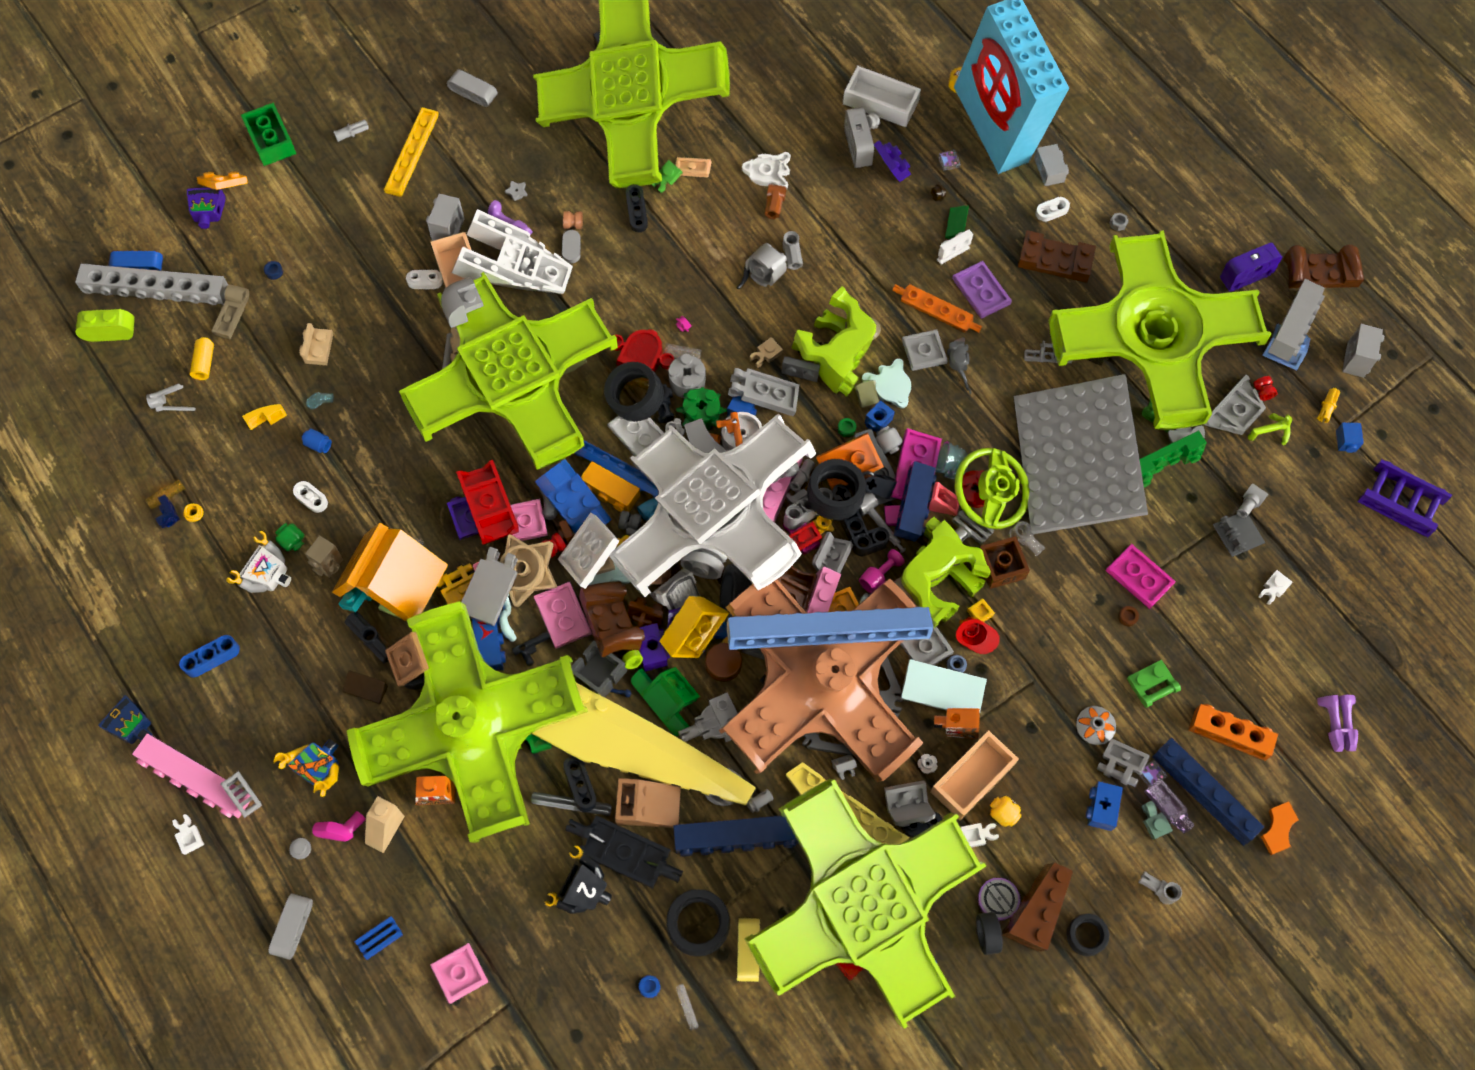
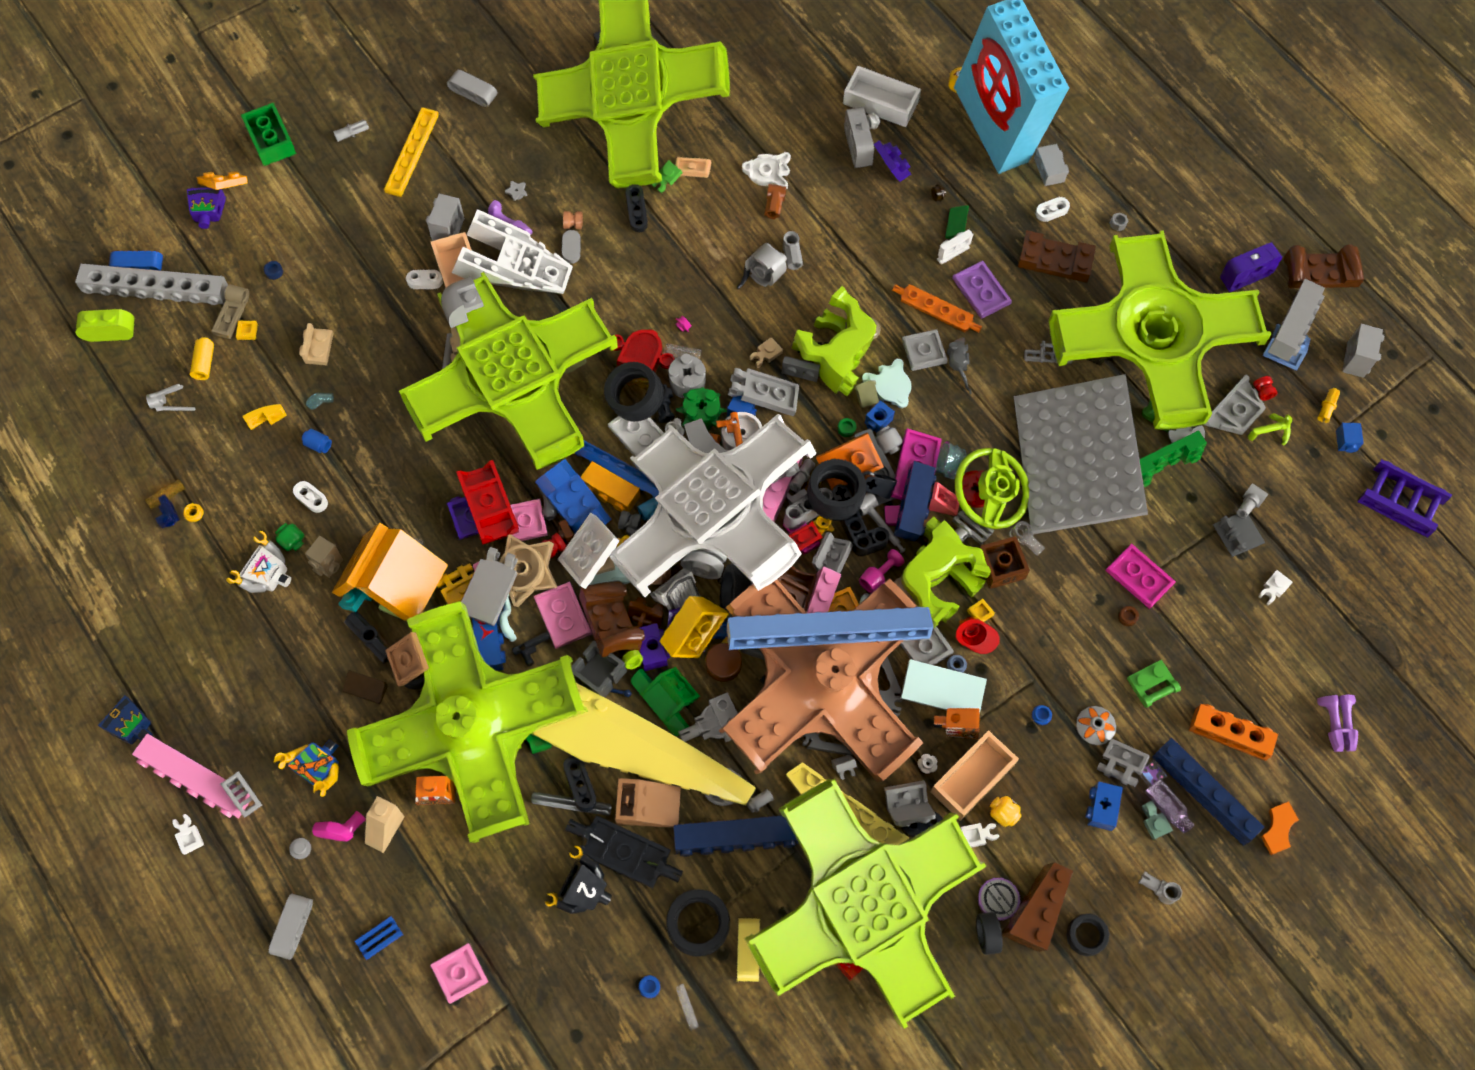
(219, 656): blue beam -> none
(246, 330): none -> yellow tile
(949, 160): clear tile -> none
(1041, 715): none -> blue plate

